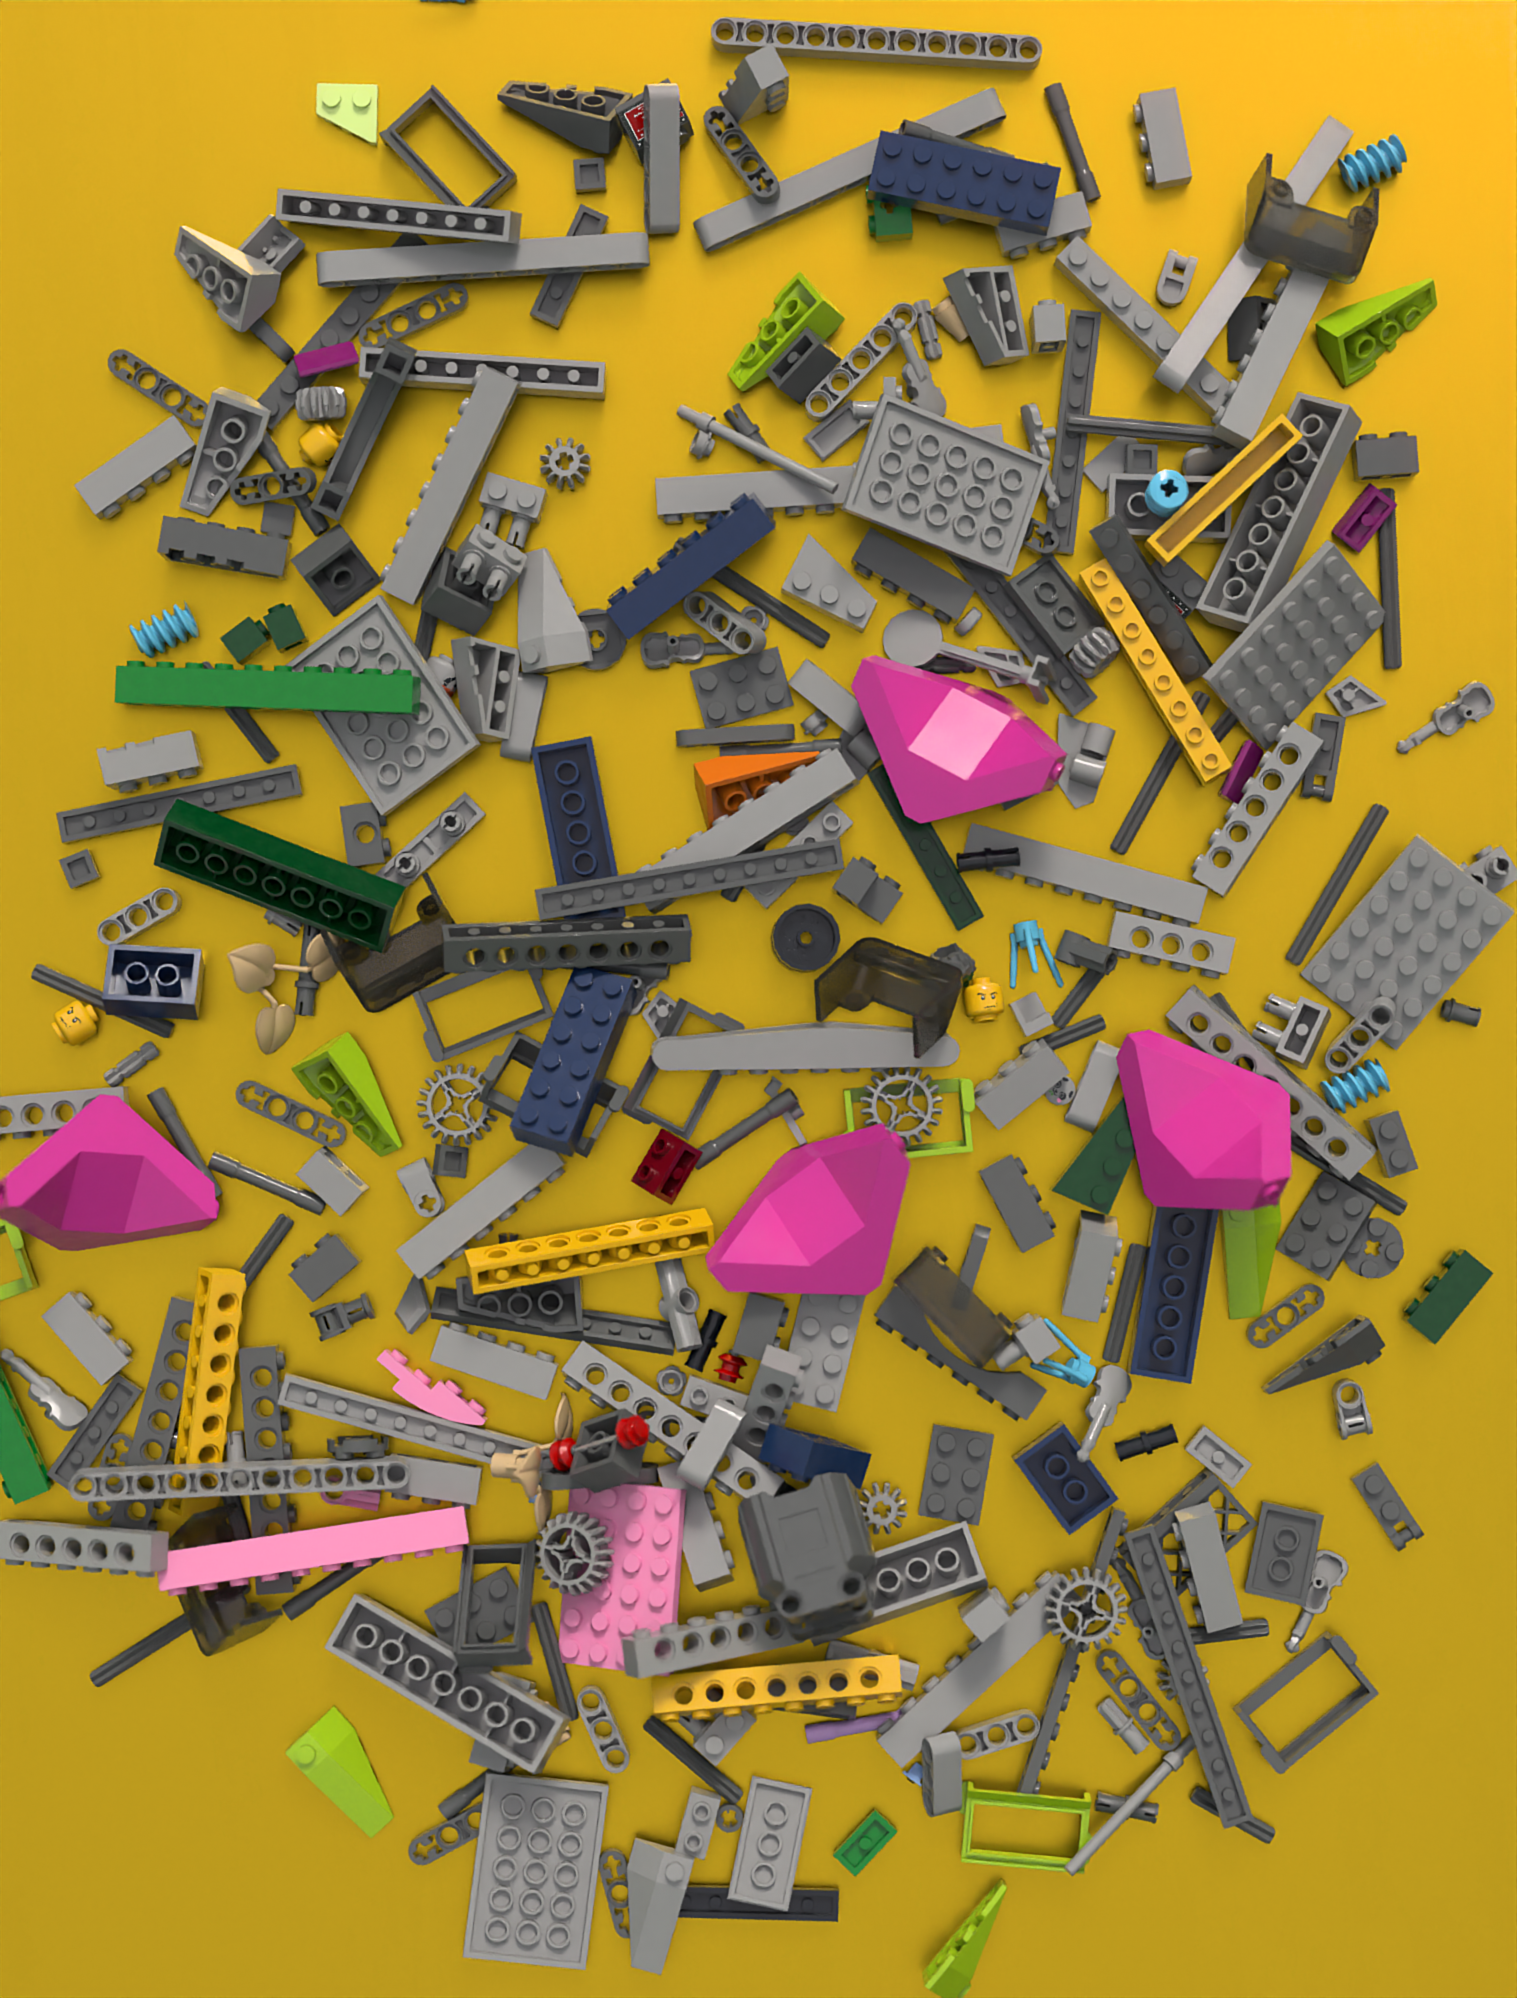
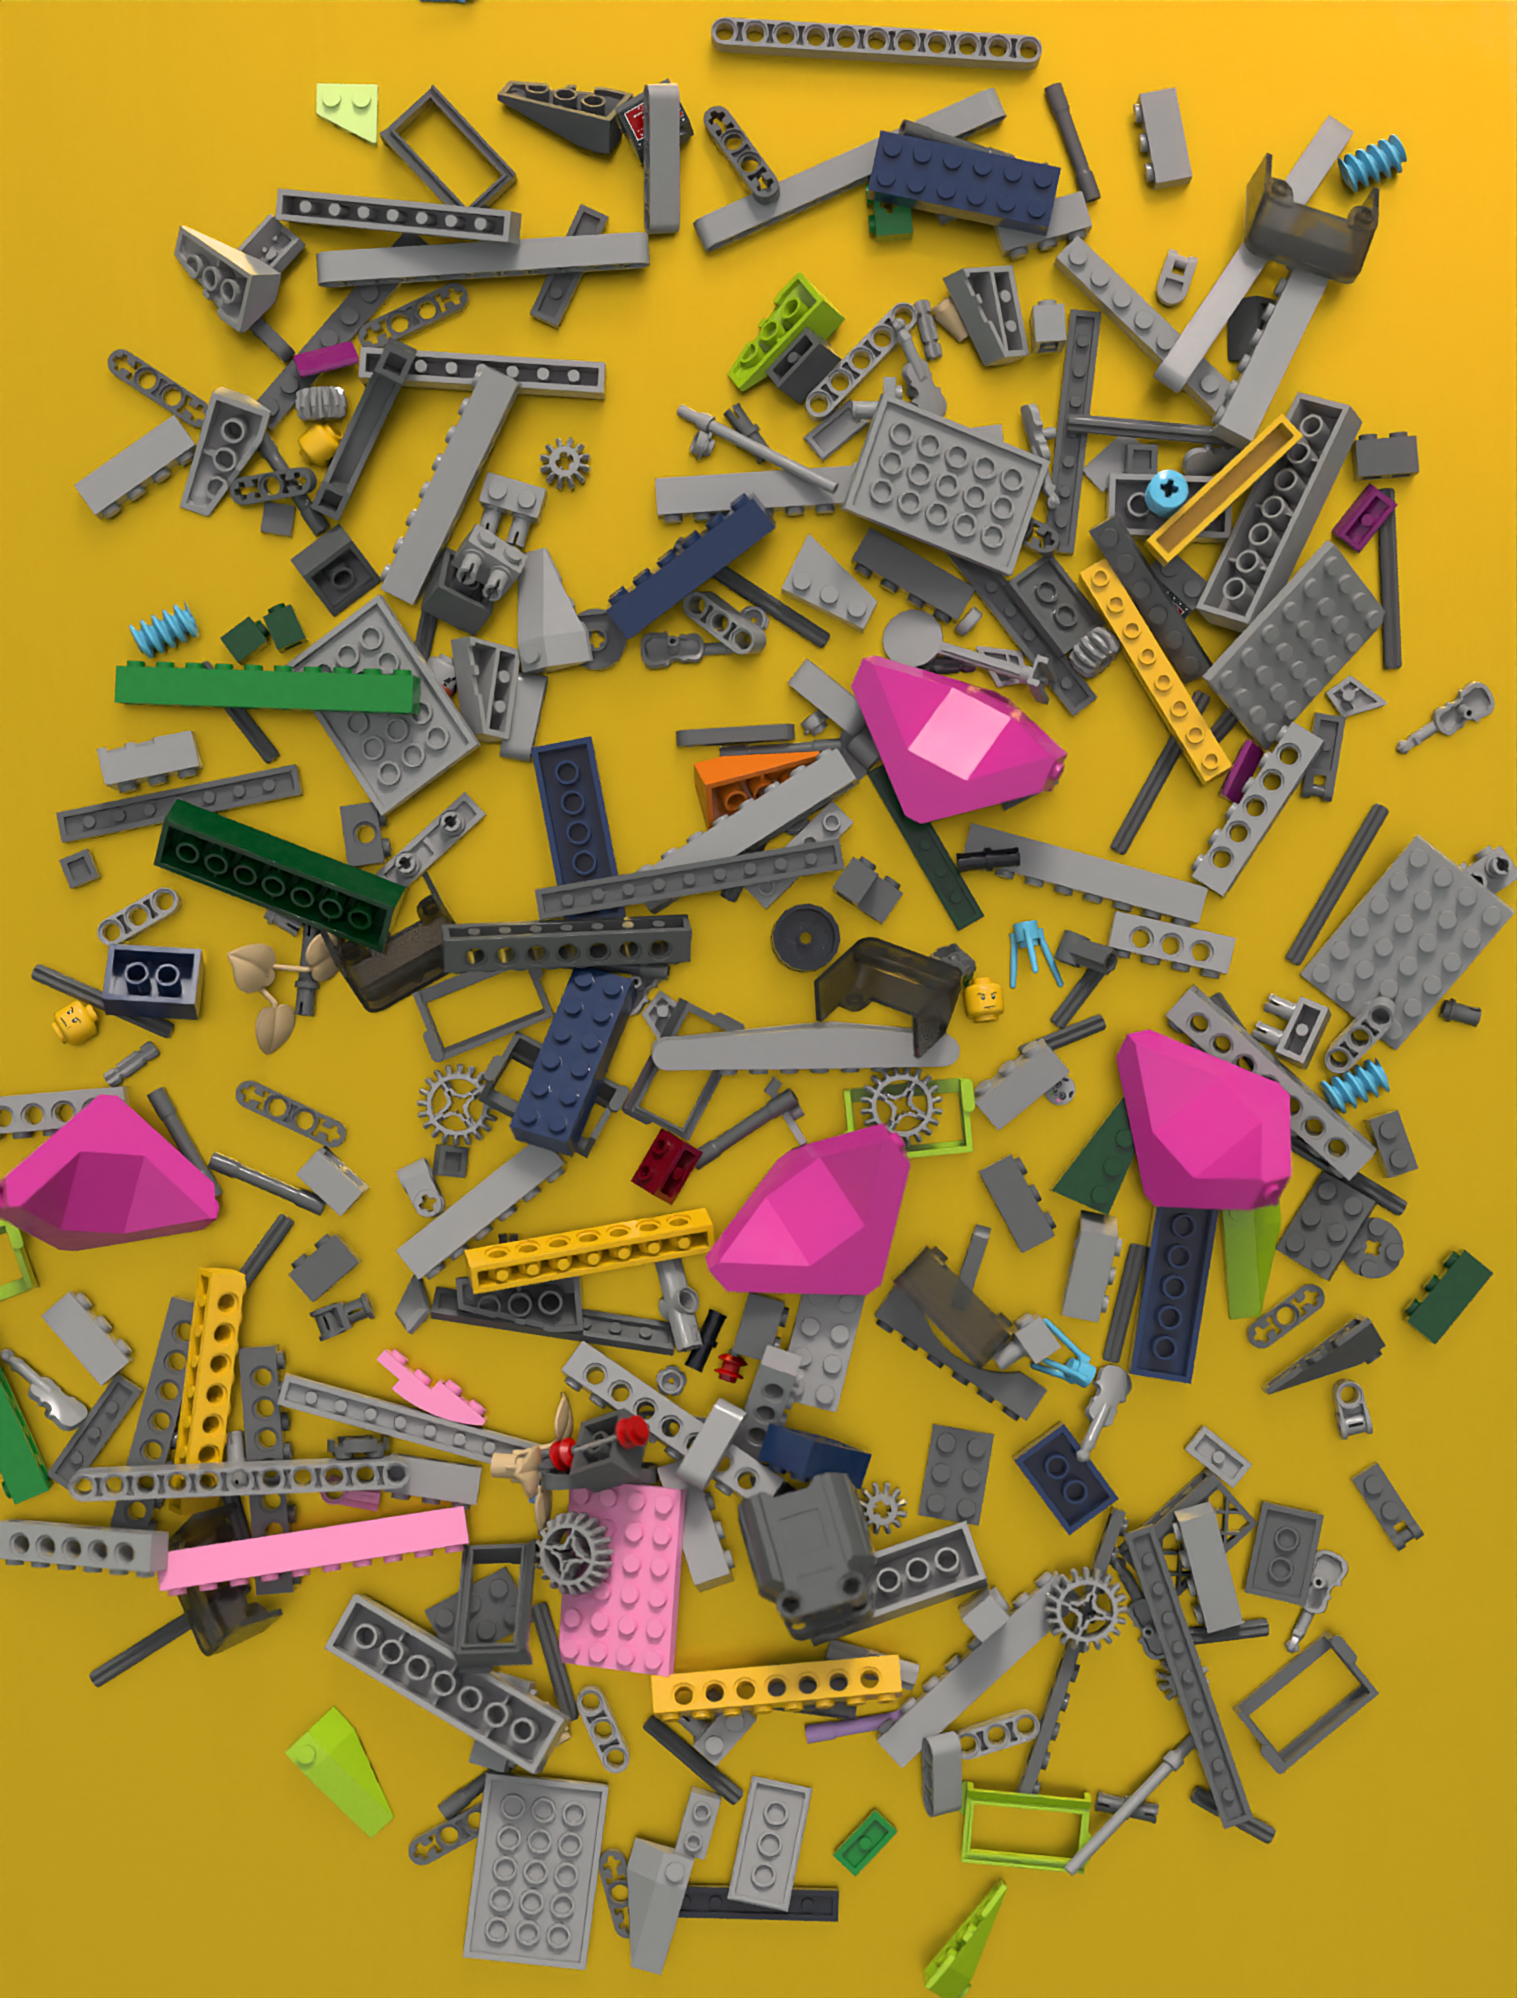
(111, 1452): dark grey beam -> none
(224, 548): dark grey wedge -> none
(308, 1598): dark grey piece -> none
(346, 1082): lime wedge -> none
(494, 1361): light grey brick -> none
(589, 174): dark grey plate -> none
(640, 1647): light grey brick -> none
(703, 1394): light grey brick -> none
(738, 1816): dark grey bush -> none
(741, 688): dark grey plate -> none
(758, 86): light grey wedge -> none
(914, 1774): light blue piece -> none
(1030, 1014): light grey panel -> none
(1085, 763): light grey panel -> none
(1094, 1087): light grey beam -> none
(1123, 1725): light grey axle -> none
(1136, 1700): dark grey beam -> none
(1146, 1442): black pin -> none
(1365, 330): lime wedge -> none

